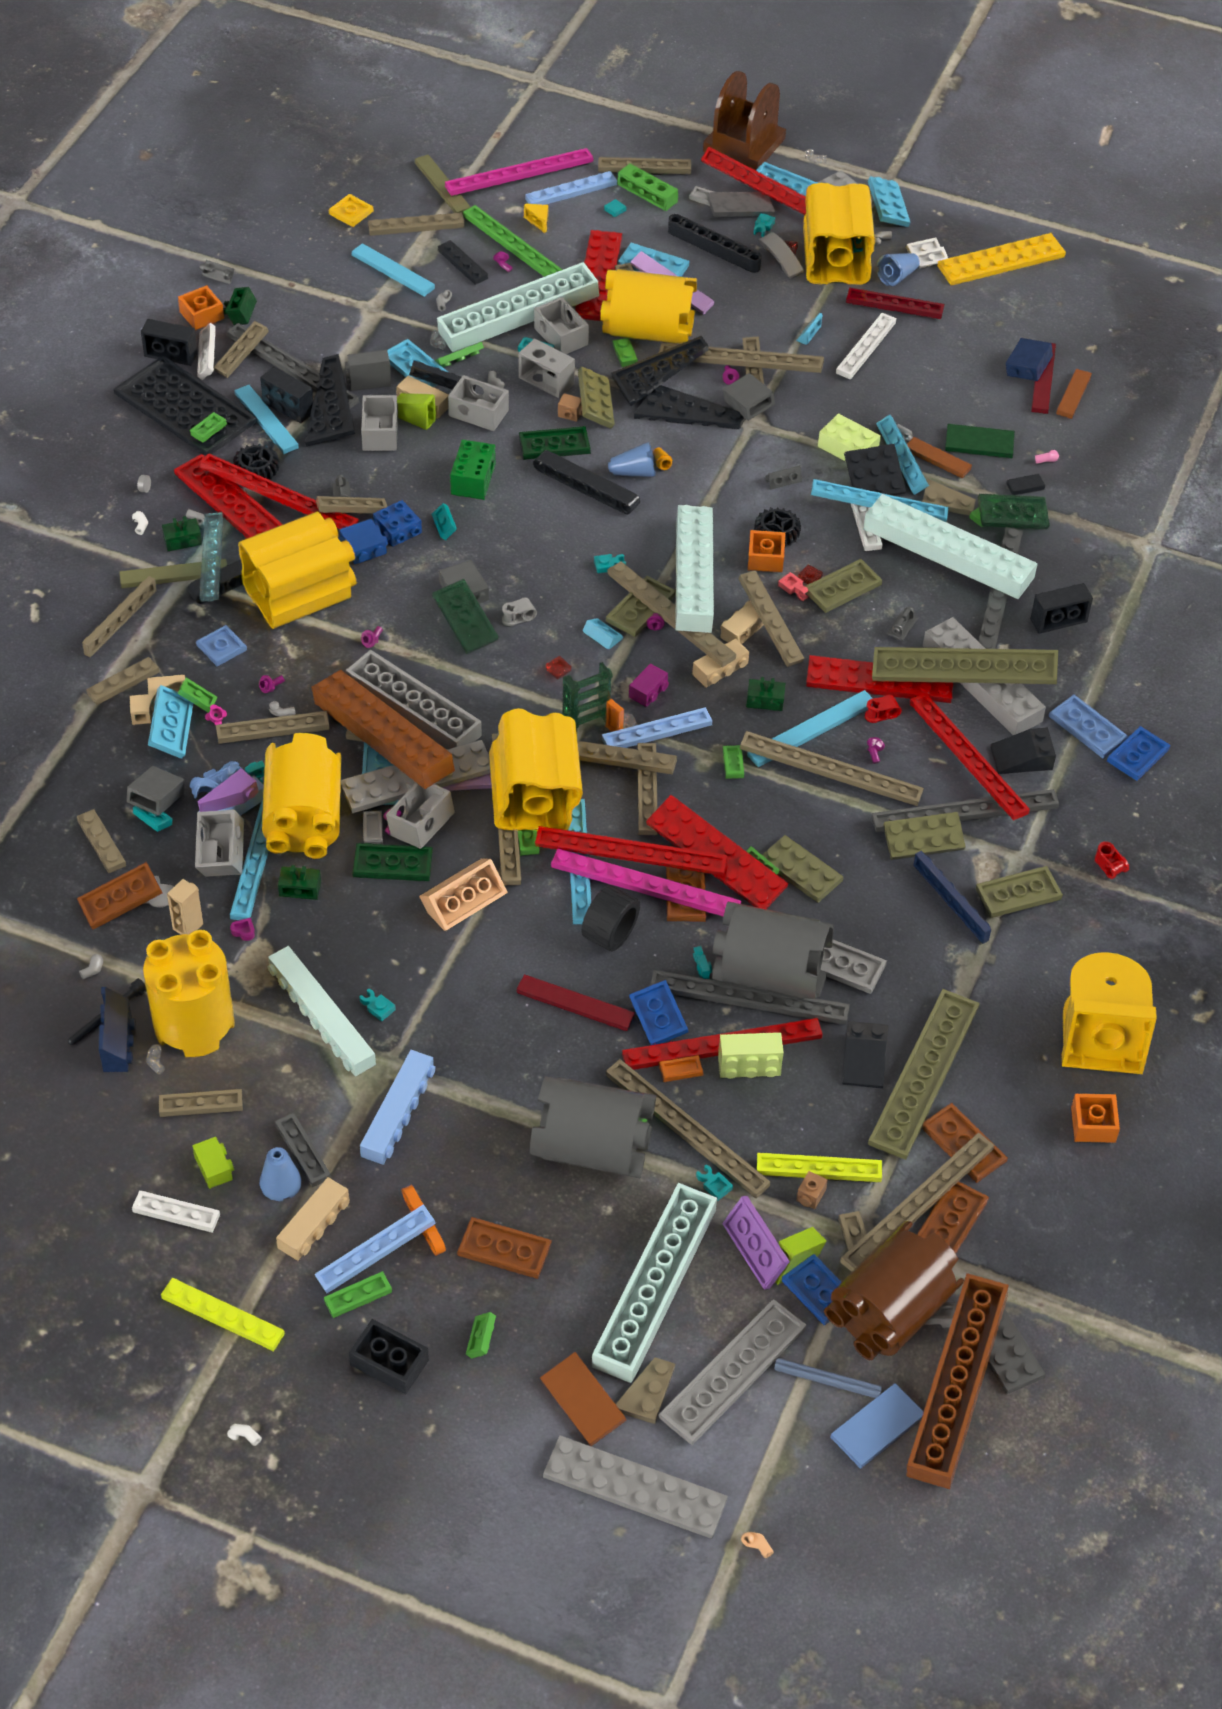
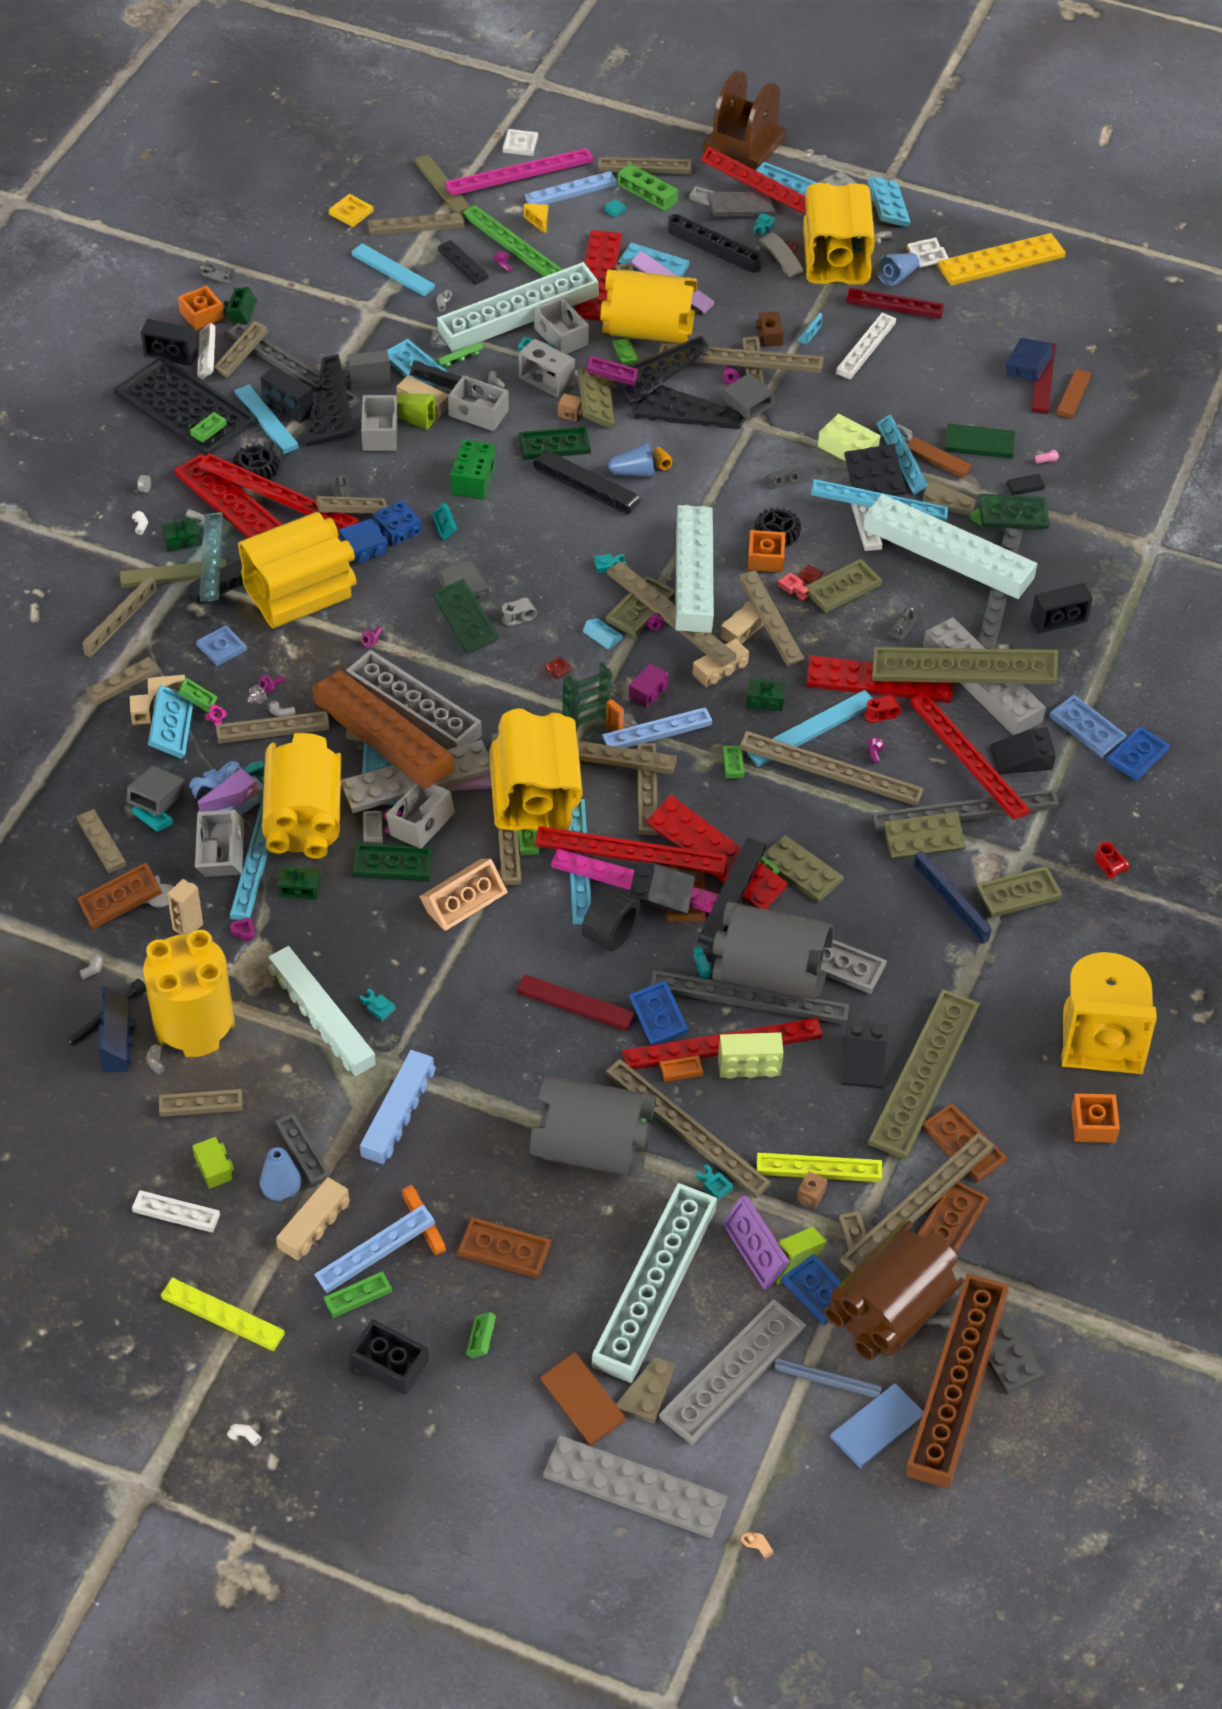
(256, 694): none -> clear tile
(520, 142): none -> white tile
(612, 370): none -> magenta plate
(661, 887): none -> black slope
(733, 889): none -> black beam
(770, 329): none -> reddish brown brick

